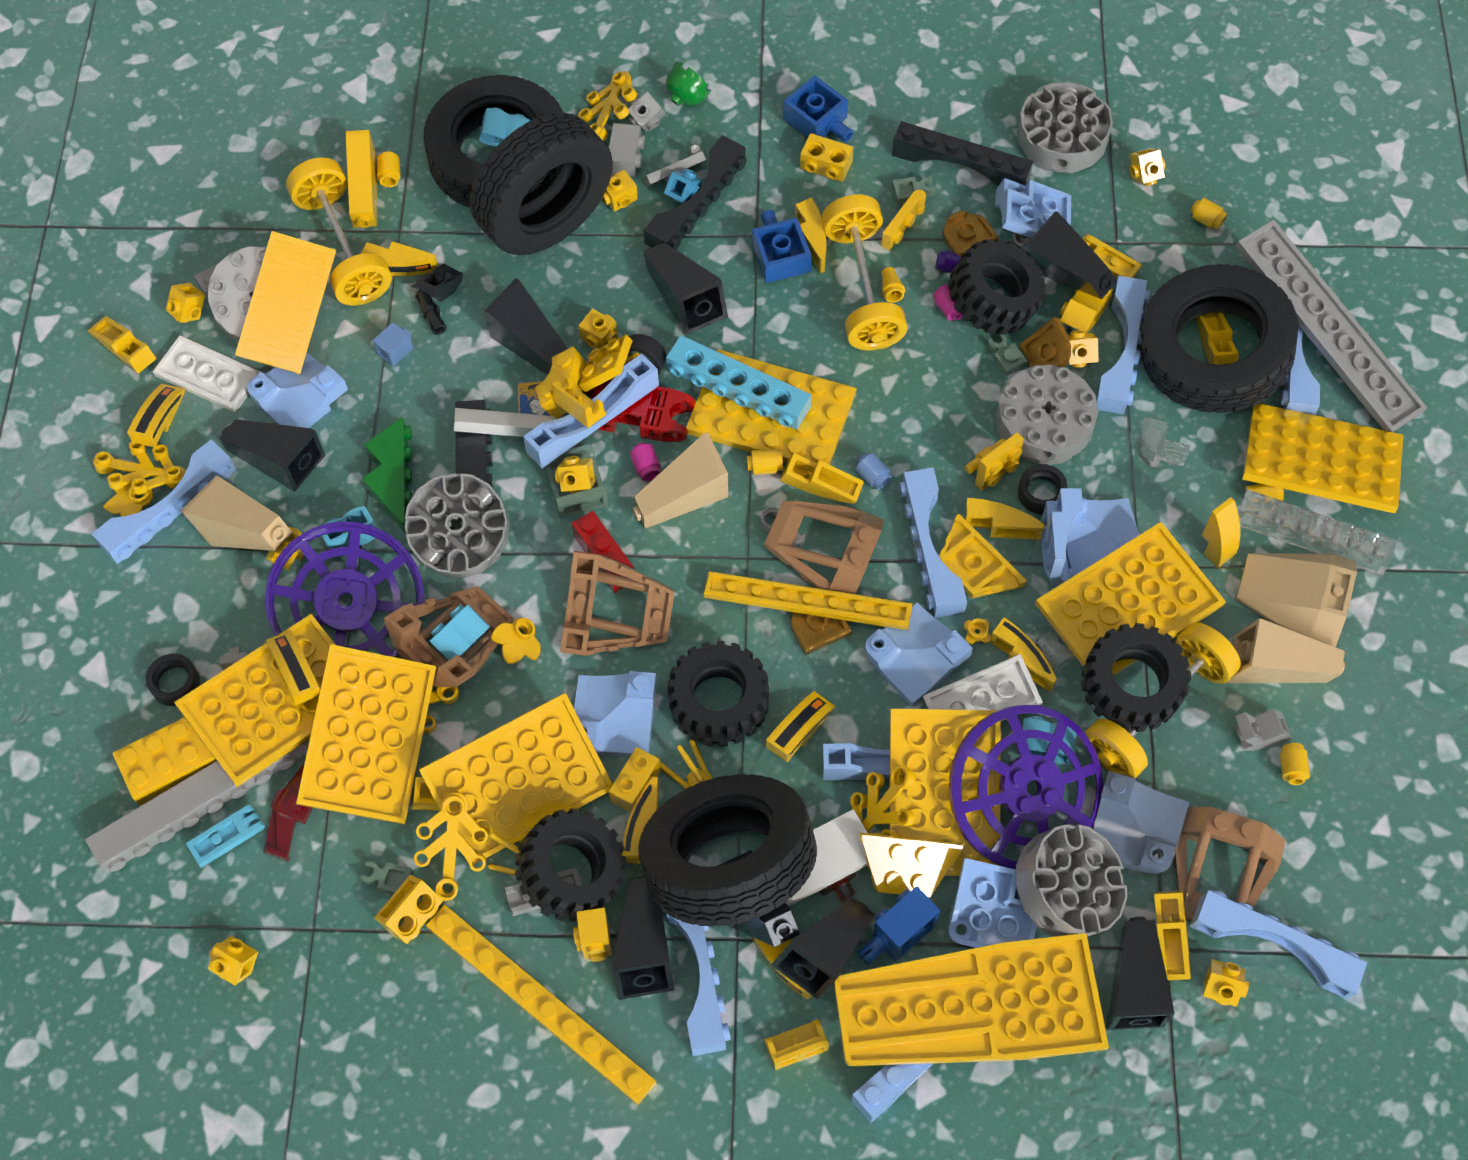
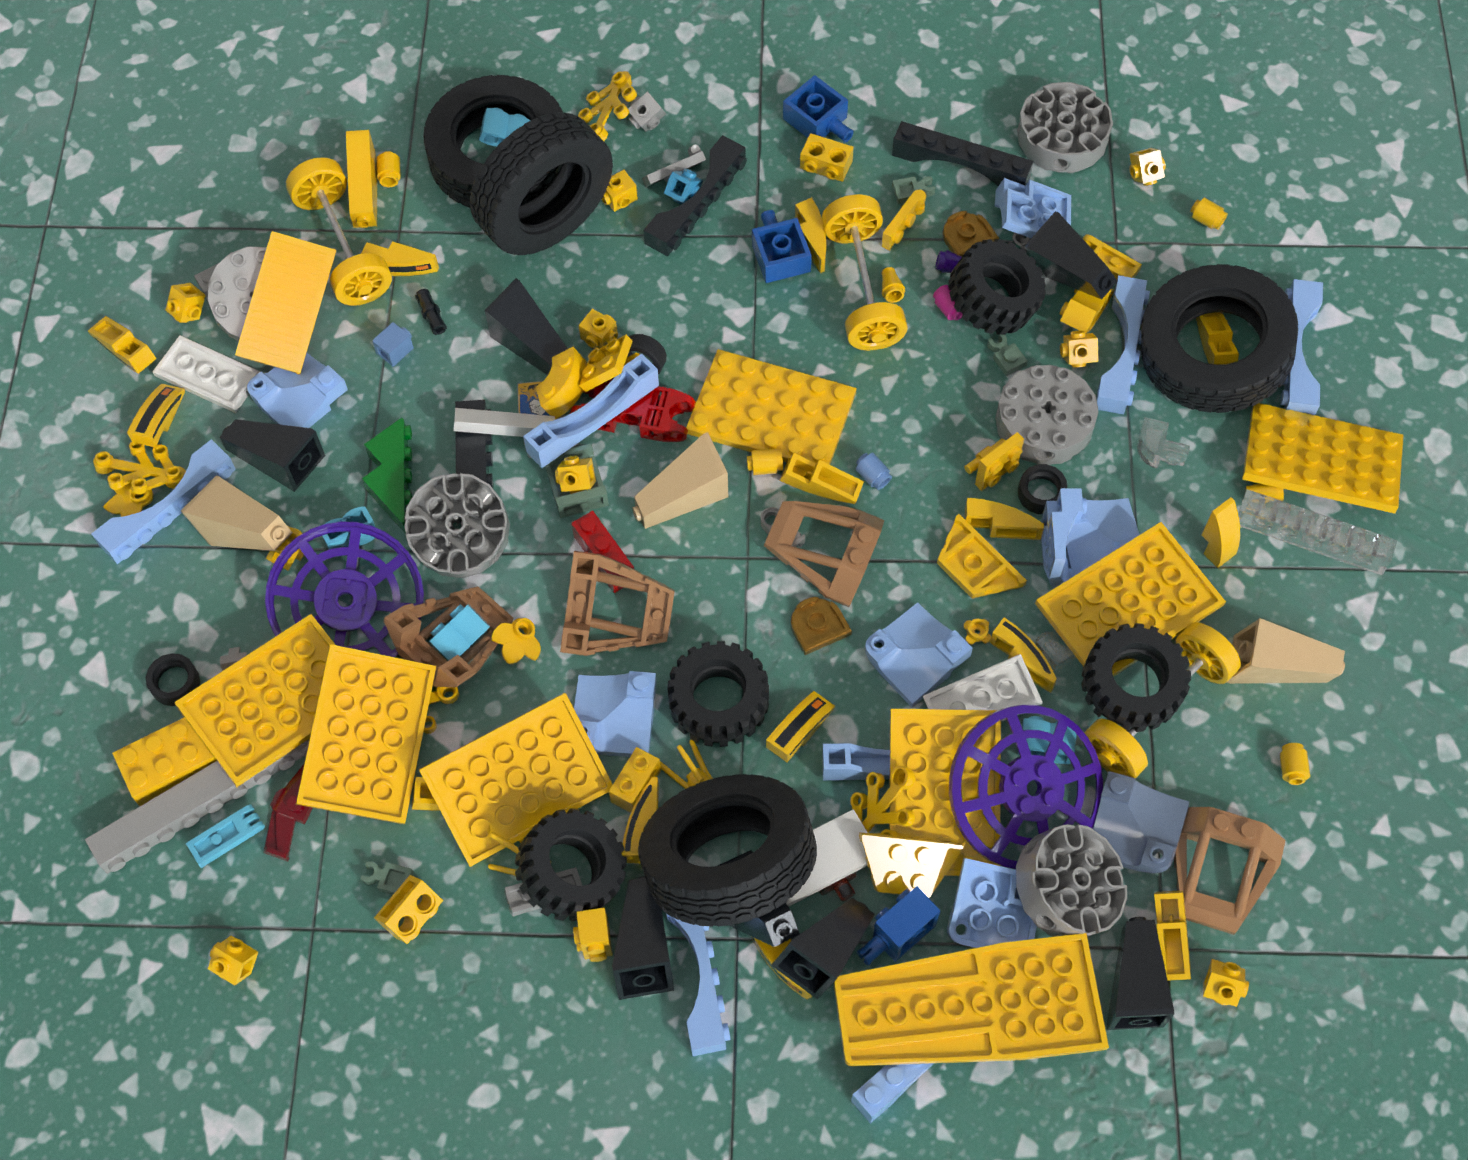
(293, 667): yellow slope -> none
(440, 282): black slope -> none
(451, 841): yellow plant -> none
(542, 1005): yellow plate -> none
(577, 403): yellow hinge -> none
(625, 148): light grey brick -> none
(645, 461): dark pink brick -> none
(686, 86): green cylinder -> none
(688, 288): black slope -> none
(732, 371): medium azure brick -> none
(796, 1044): yellow hinge -> none
(808, 600): yellow tile -> none
(944, 587): light blue arch -> none
(1048, 345): pearl gold tile -> none
(1262, 731): light grey brick -> none
(1300, 591): tan wedge -> none
(1332, 968): light blue arch -> none
(1333, 328): light grey plate -> none

